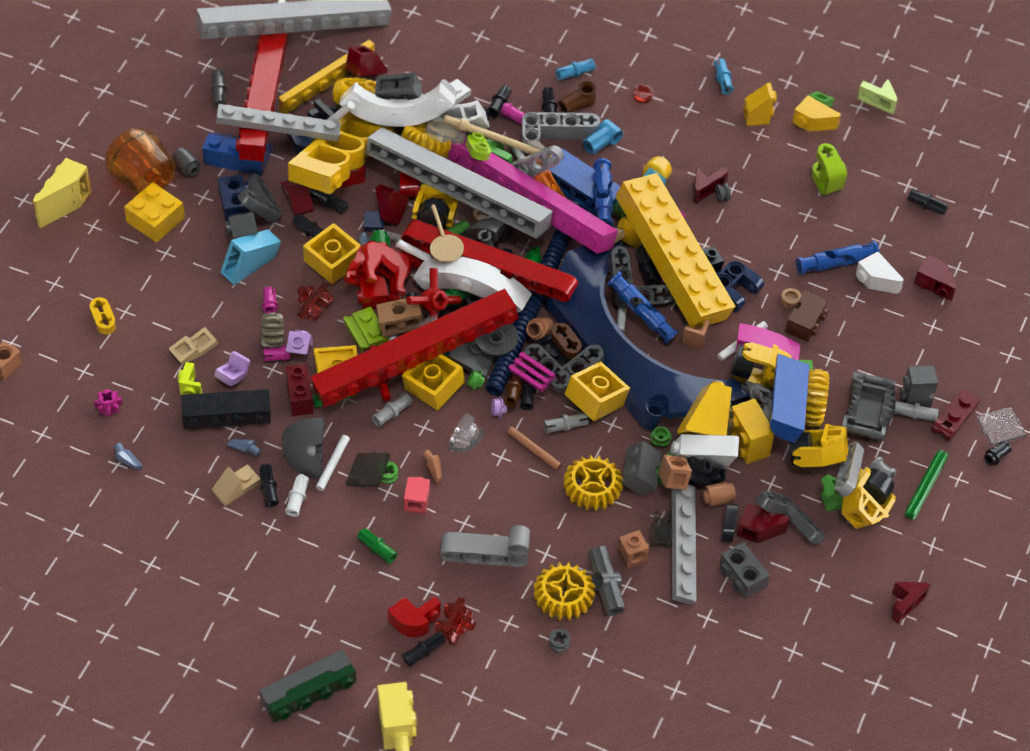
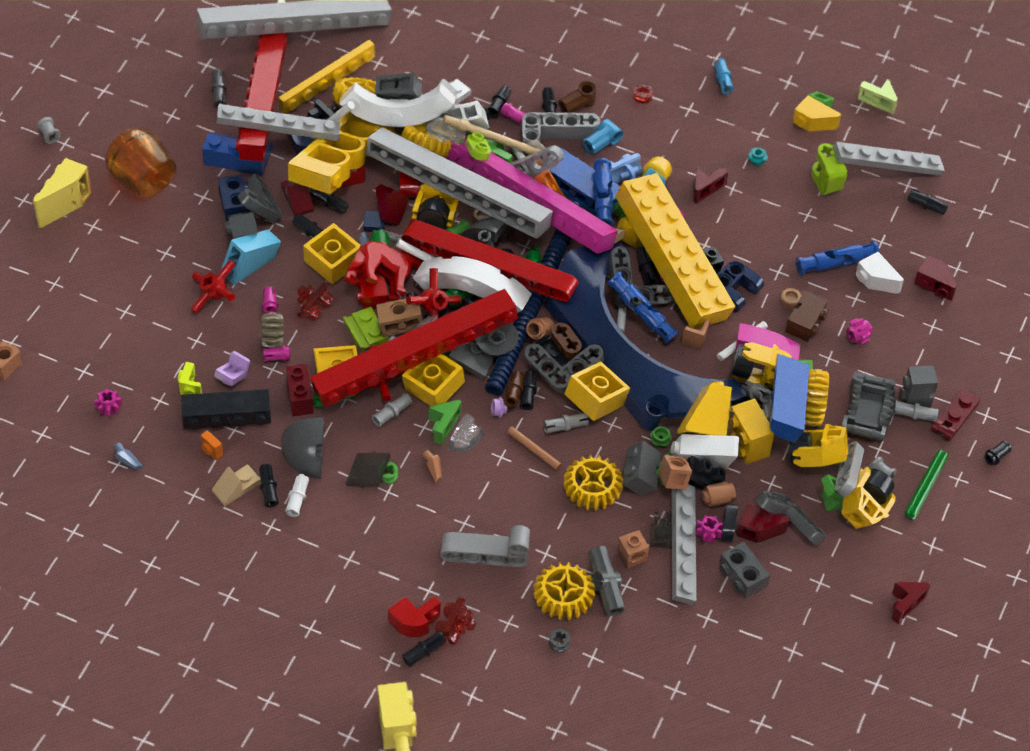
(47, 127): none -> light grey bush
(98, 316): yellow beam -> none
(154, 212): yellow brick -> none
(186, 162): dark grey brick -> none
(194, 347): tan slope -> none
(211, 445): none -> orange plate
(213, 286): none -> red bar
(245, 446): sand blue bar -> none
(299, 342): lavender bracket -> none
(308, 686): piece -> none
(332, 462): white bar -> none
(363, 62): dark red slope -> none
(377, 545): green axle -> none
(417, 494): coral brick -> none
(445, 247): tan piece -> none
(445, 417): none -> bright green slope
(475, 379): bright green plate -> none
(519, 362): dark pink tile -> none
(575, 69): dark azure pin -> none
(626, 168): none -> light blue hips
(709, 529): none -> dark pink gear
(722, 192): dark grey bush -> none
(757, 156): none -> teal plate
(759, 106): yellow slope -> none
(859, 331): none -> dark pink gear
(888, 158): none -> light grey plate
(1001, 426): clear piece -> none

